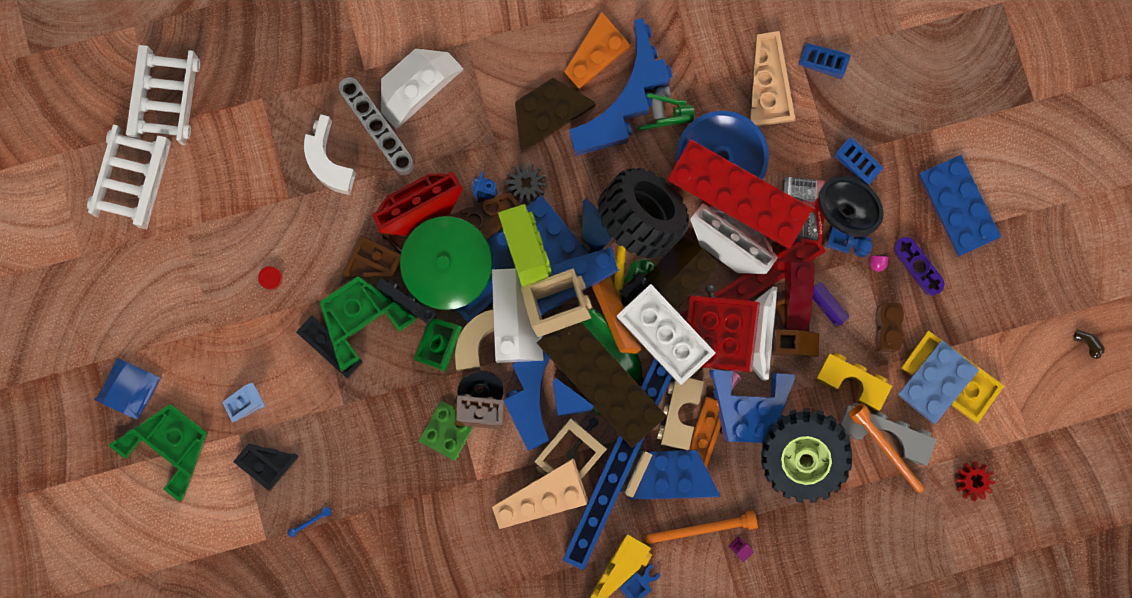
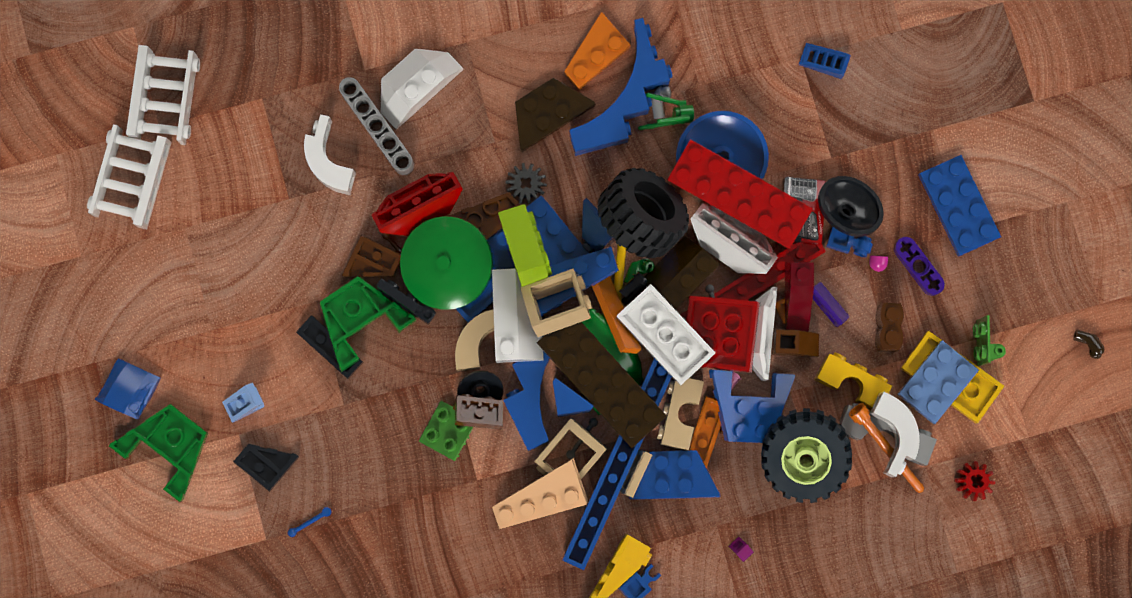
(270, 278): red tile -> none
(438, 344): green slope -> none
(484, 188): blue hinge -> none
(746, 520): orange piece -> none
(770, 90): light nougat wing -> none
(858, 149): blue slope -> none
(904, 428): none -> white arch
(985, 352): none -> bright green hinge

